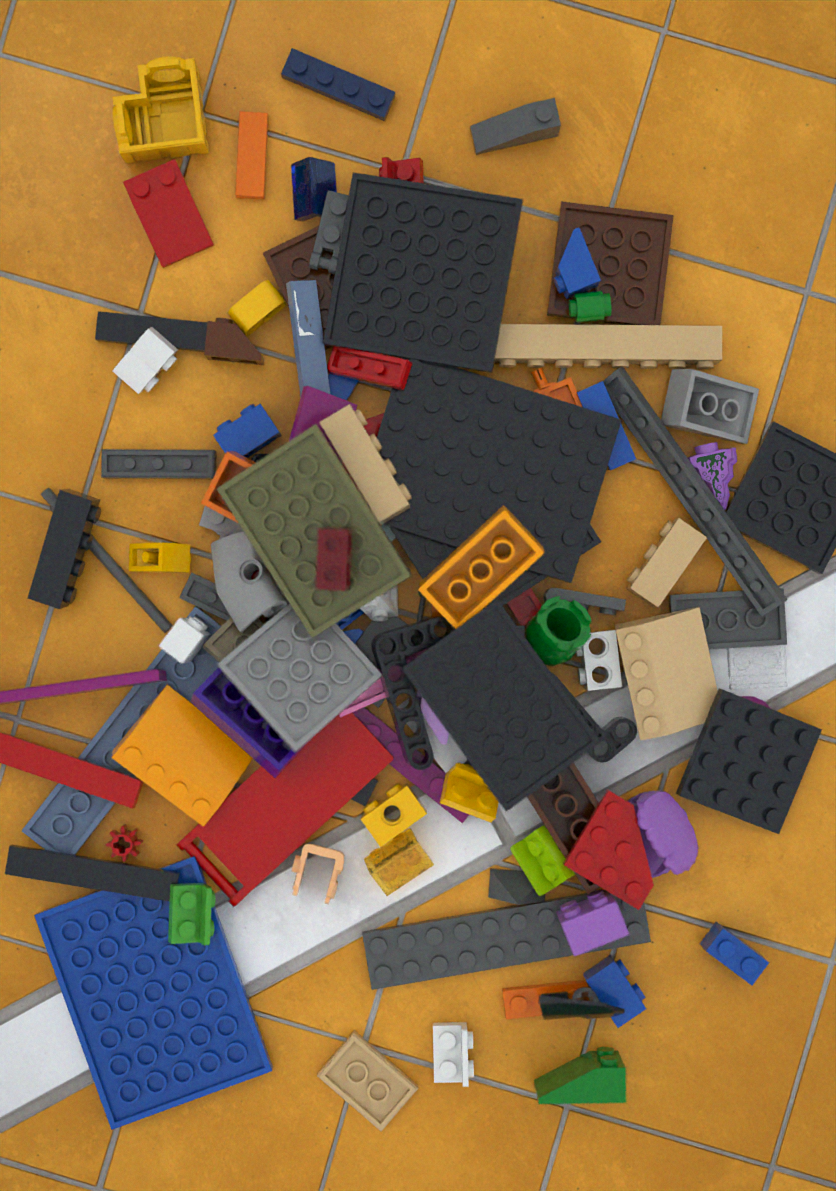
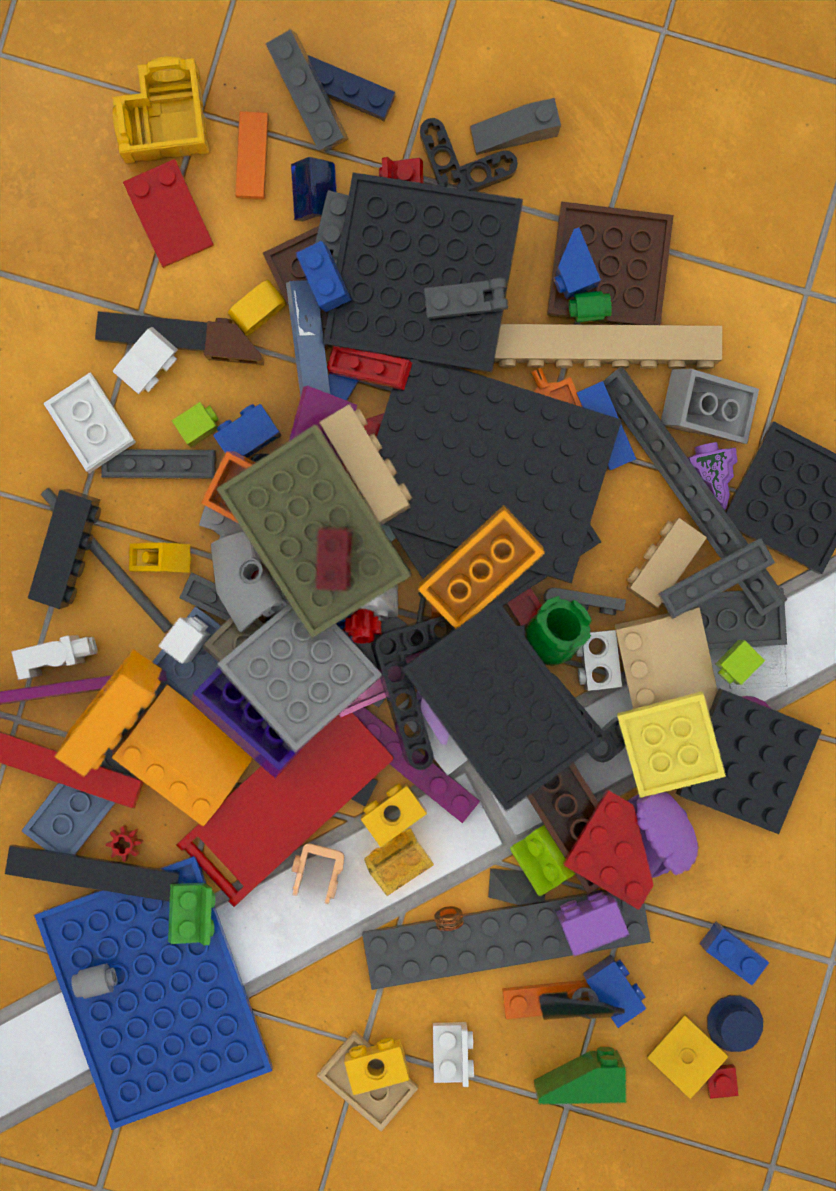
(67, 652): none -> white hips
(89, 422): none -> white tile
(94, 981): none -> light grey brick
(110, 713): none -> light orange brick
(196, 423): none -> lime brick
(307, 91): none -> dark grey brick
(323, 276): none -> blue brick
(363, 626): none -> red gear
(365, 1078): none -> yellow brick
(449, 918): none -> clear orange tile
(462, 173): none -> black beam
(465, 298): none -> dark grey plate
(468, 793): yellow bracket -> none
(671, 744): none -> light yellow plate
(687, 1056): none -> yellow plate
(716, 578): none -> dark grey tile
(723, 1082): none -> red plate
(735, 1023): none -> dark blue piece
(739, 663): none -> lime brick

